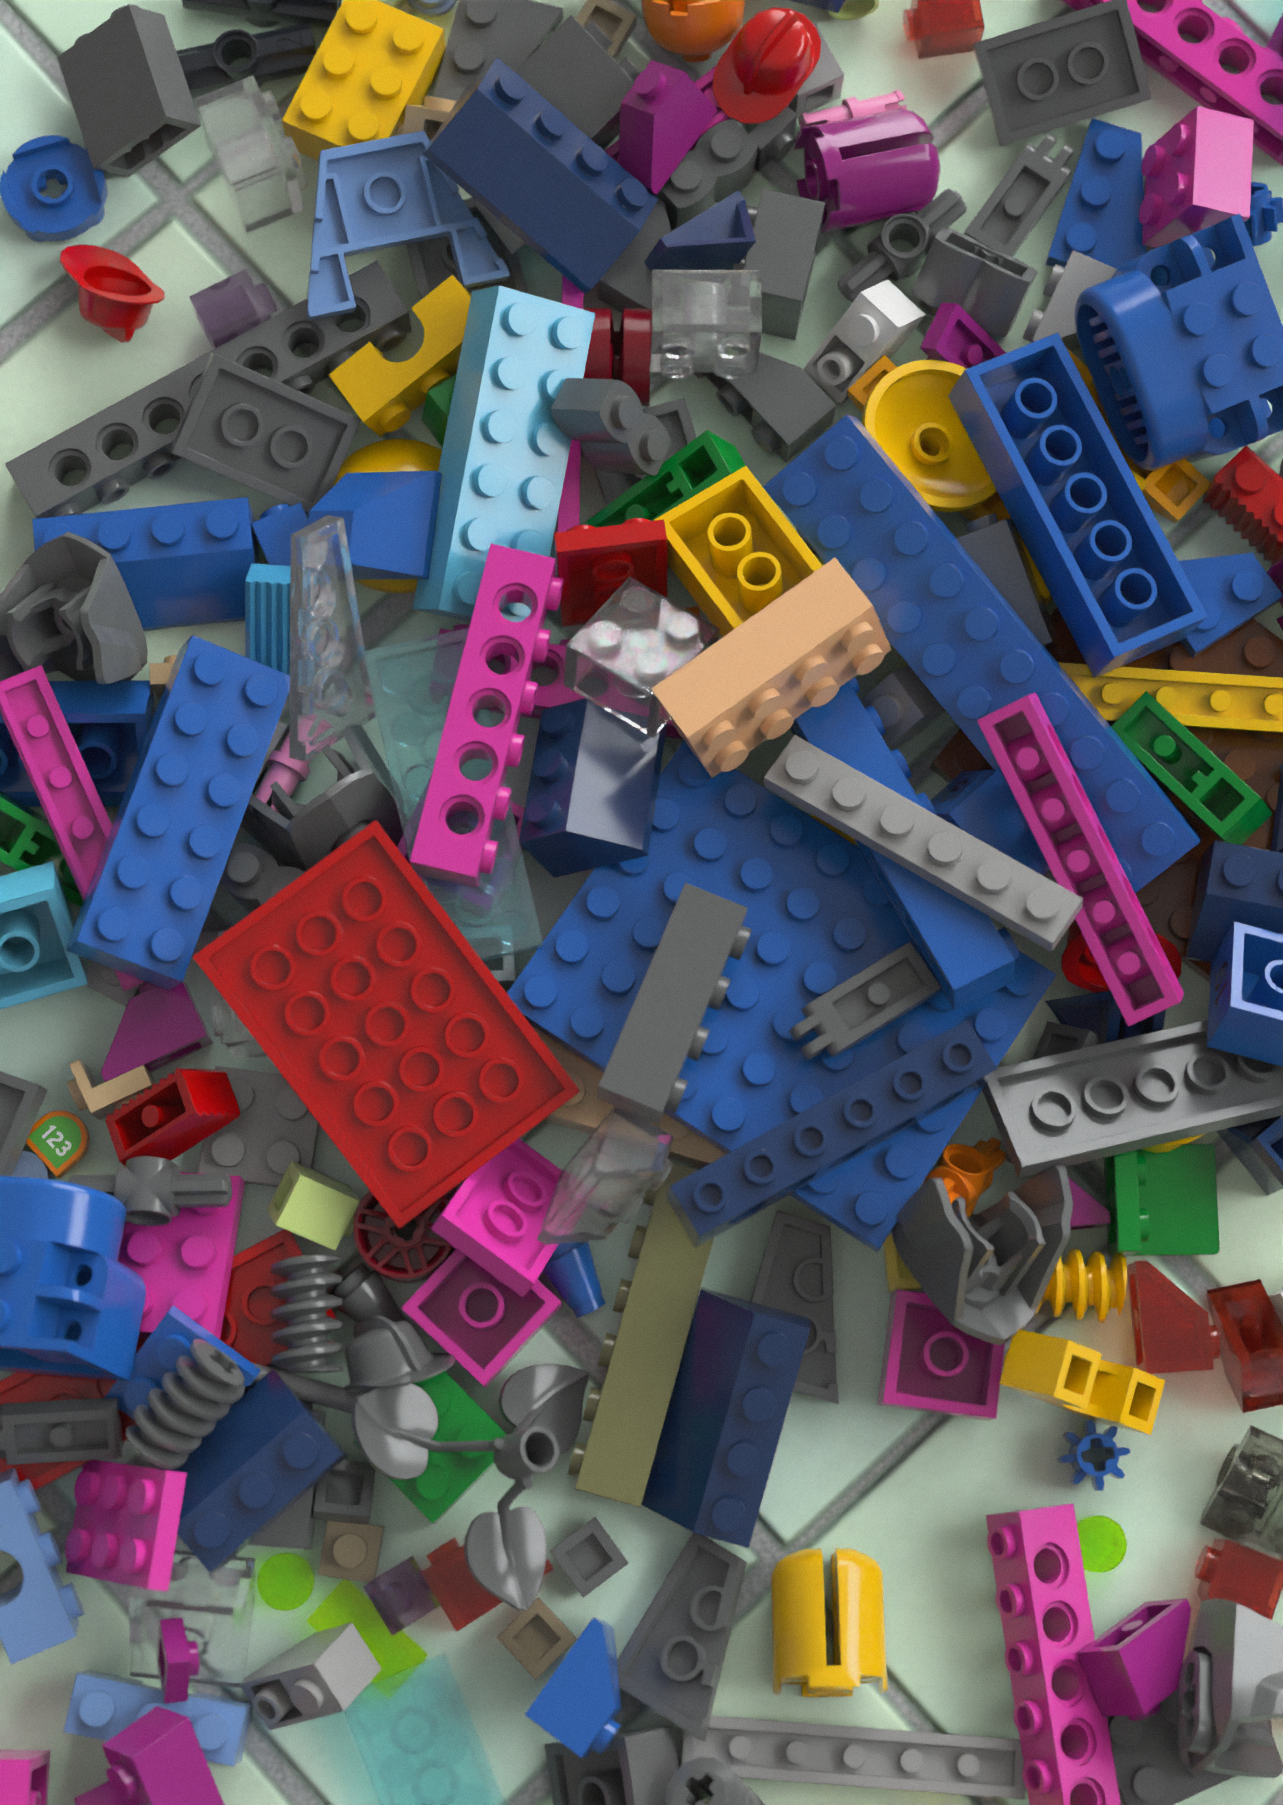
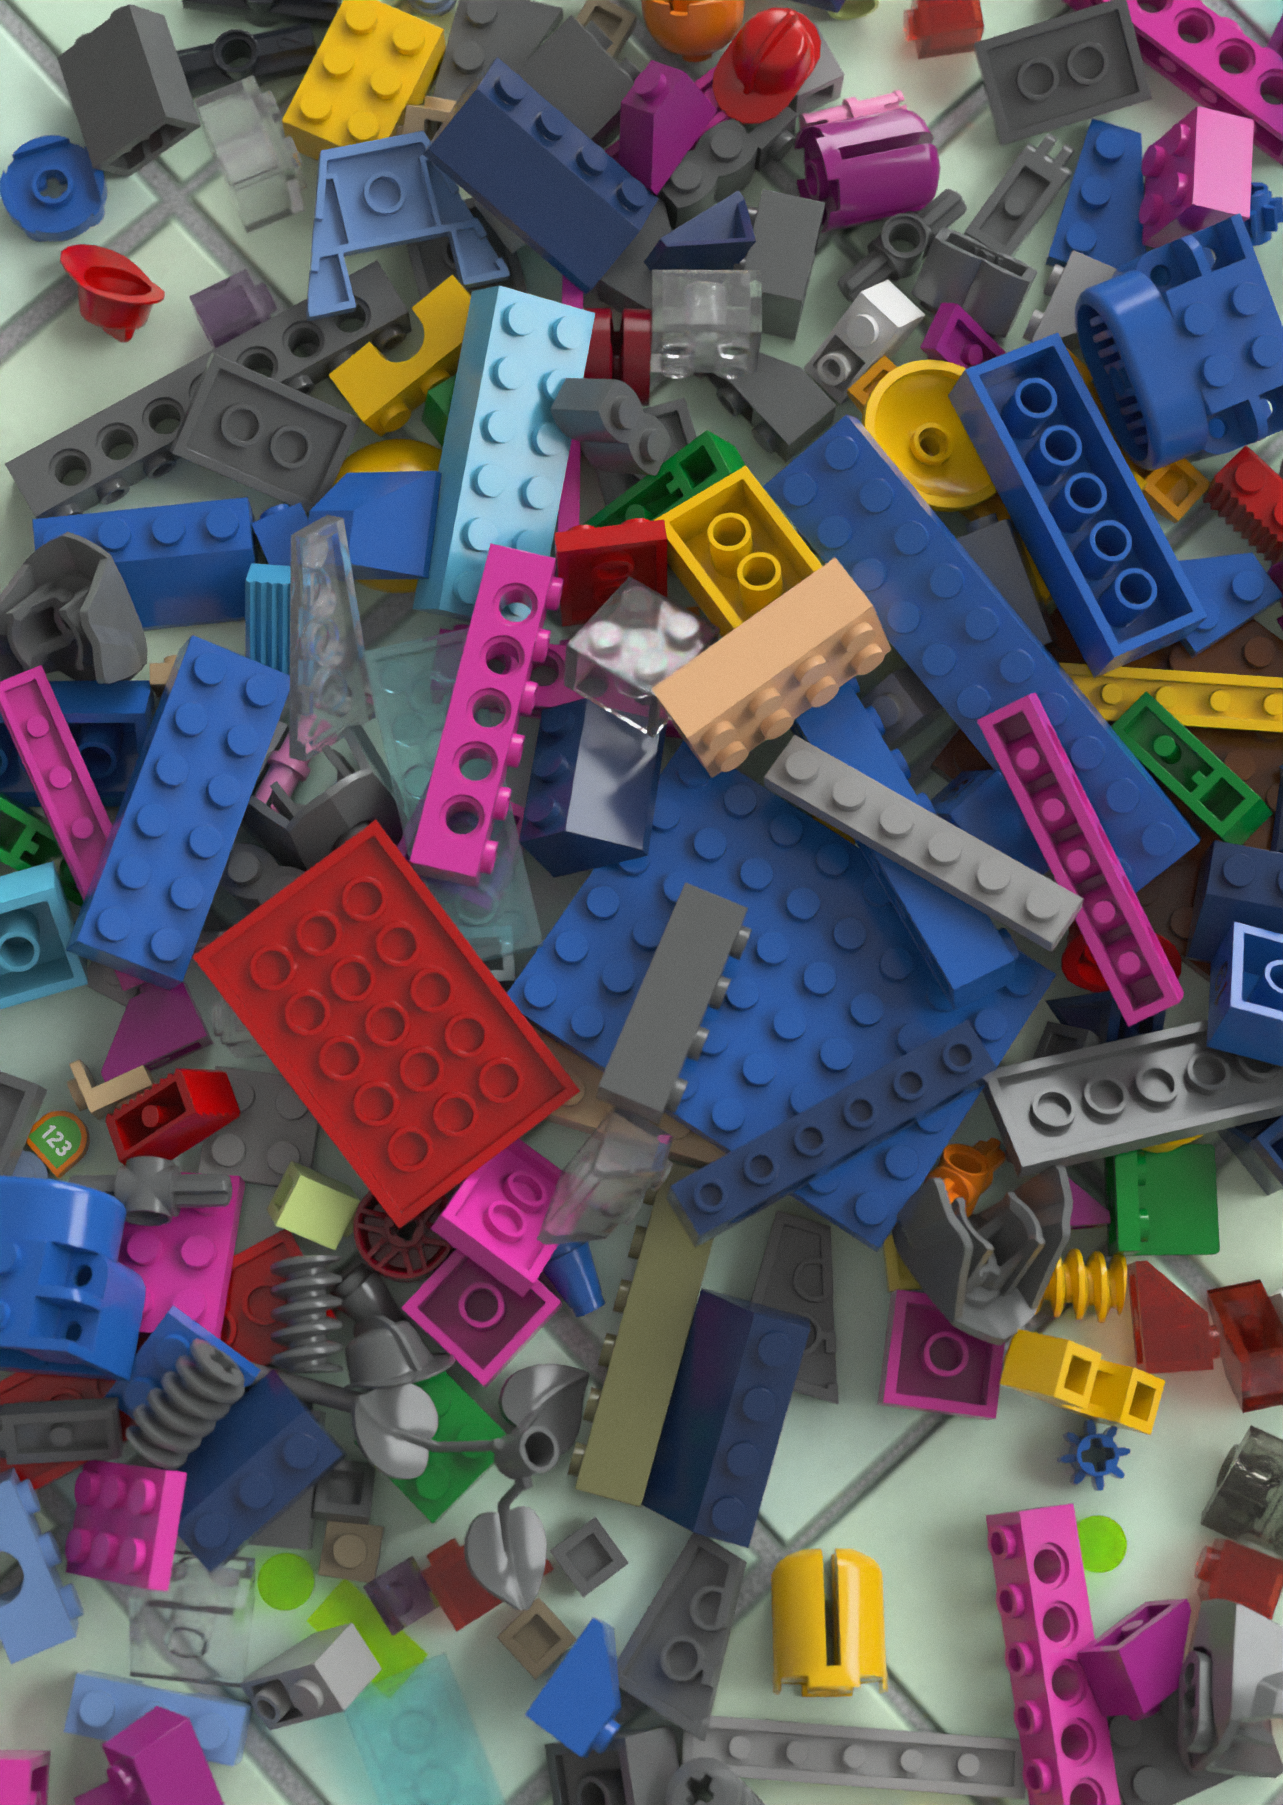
(175, 1660): magenta plate -> none
(866, 1002): dark grey hinge -> none

